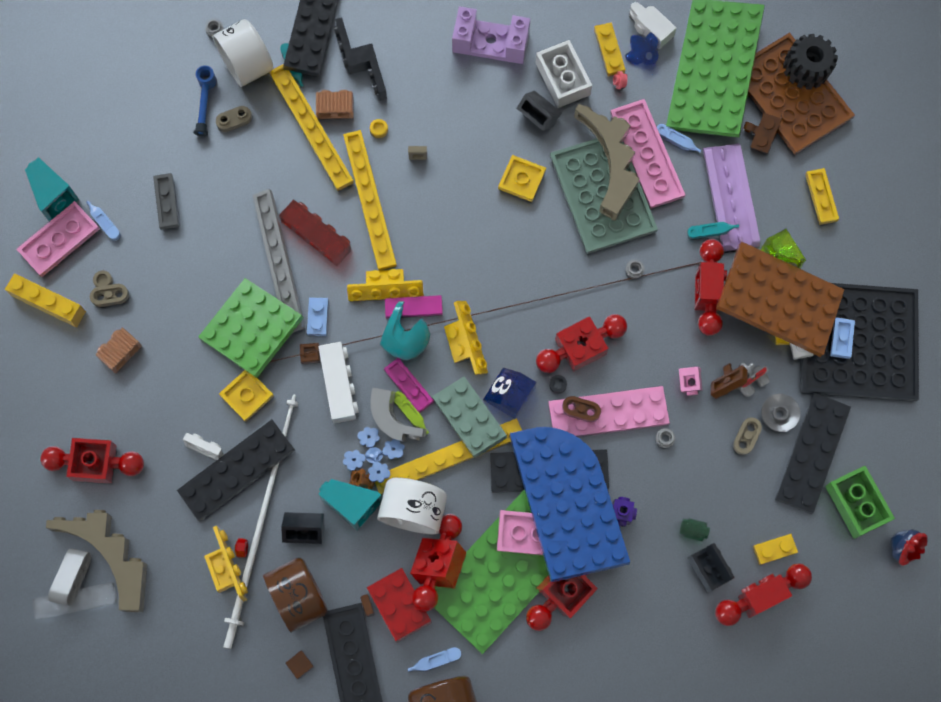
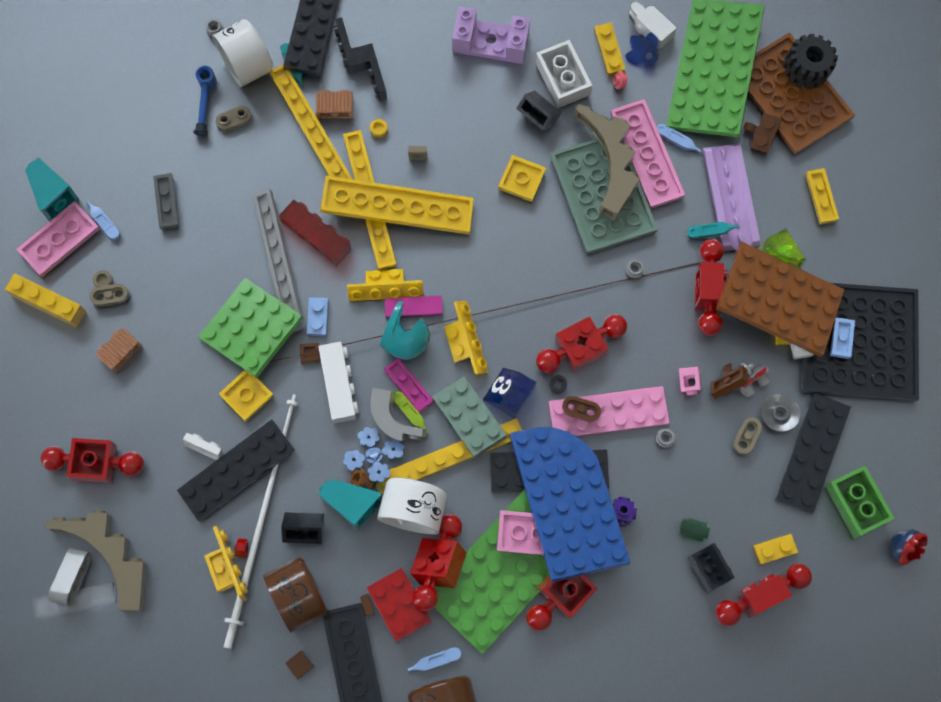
(397, 205): none -> yellow plate

